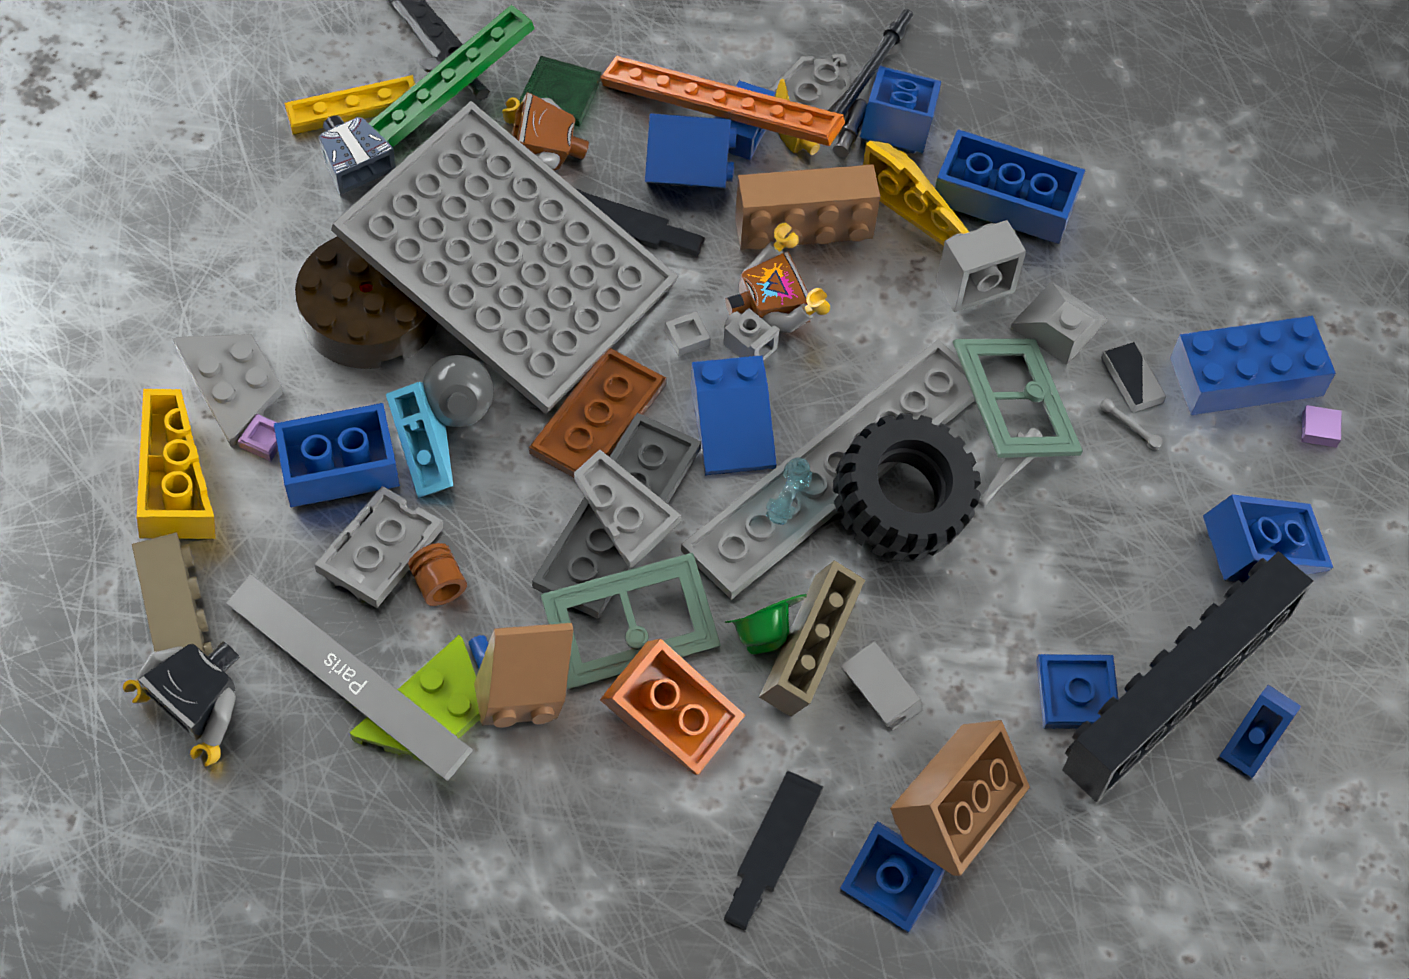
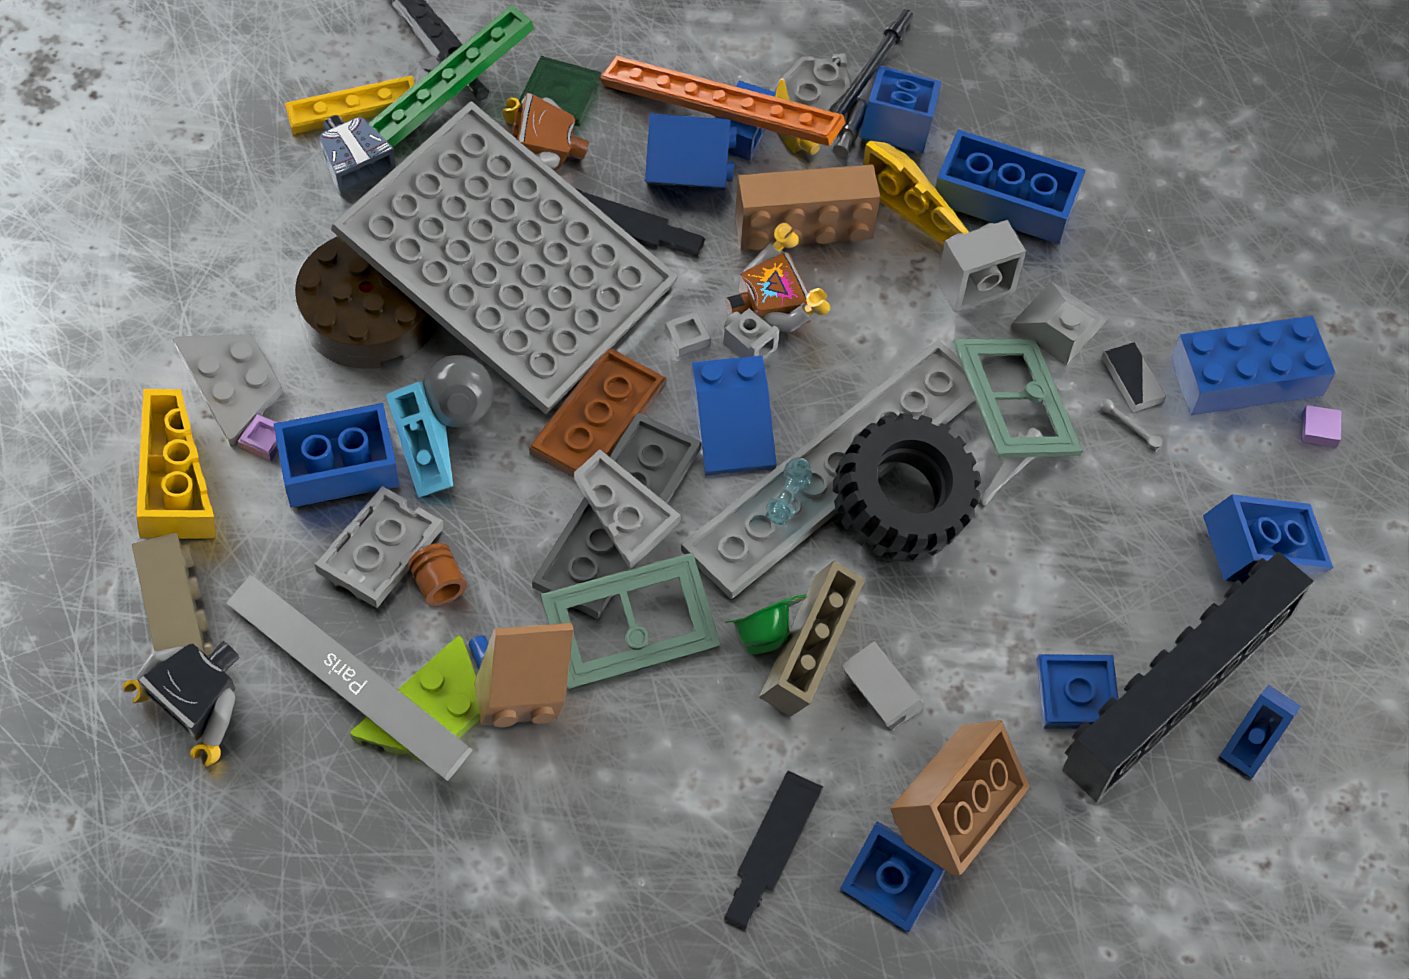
(672, 706): orange slope -> none

